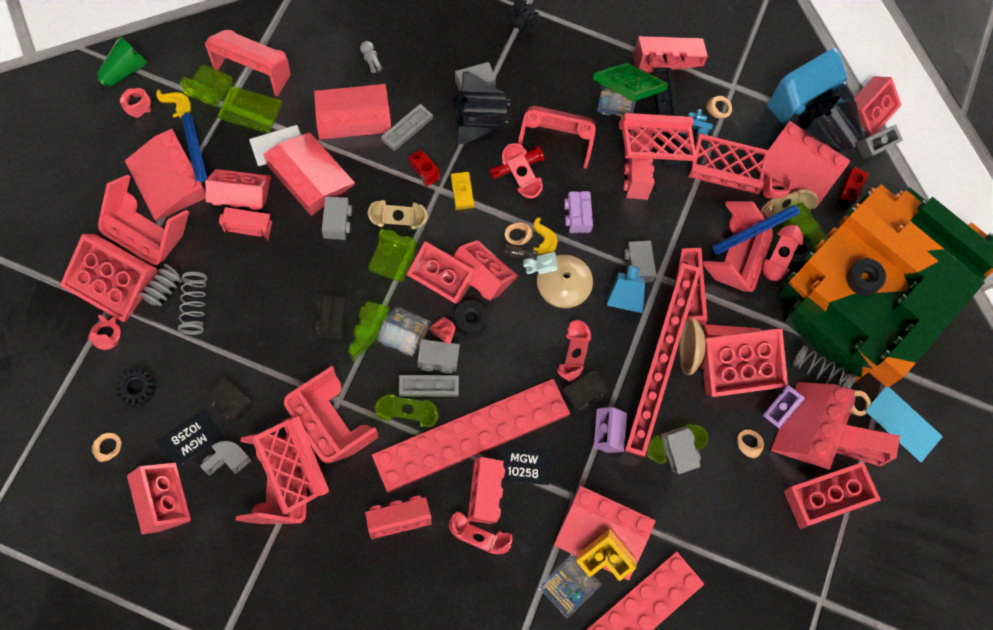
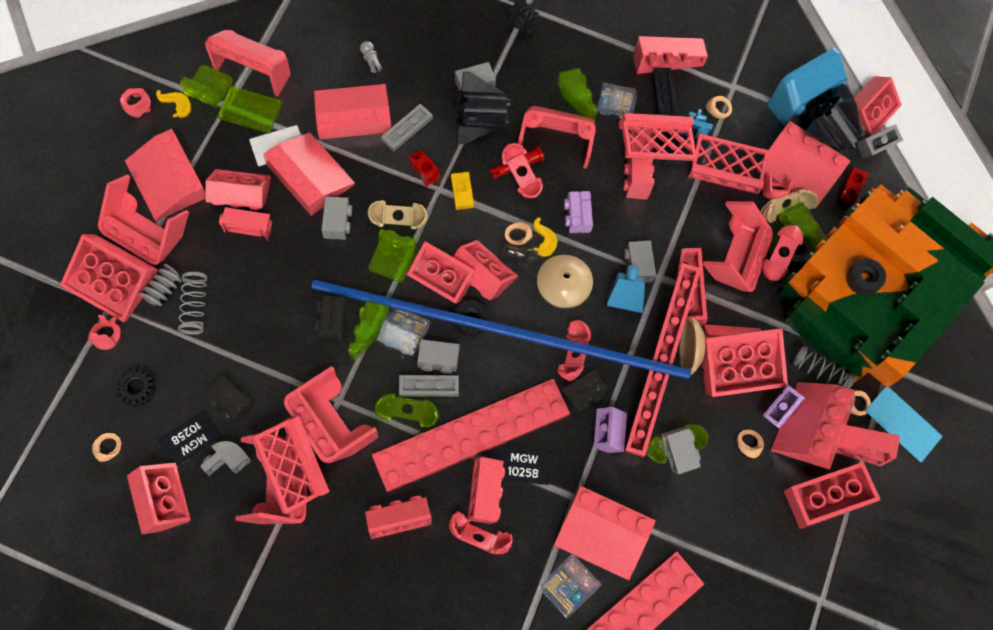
(120, 63): green cone -> none
(194, 148): blue axle -> none
(443, 329): coral tile -> none
(503, 329): none -> blue piece
(543, 264): light aqua plate -> none
(574, 90): none -> clear neon green slope
(607, 551): yellow brick -> none
(630, 81): green plate -> none
(756, 229): blue axle -> none

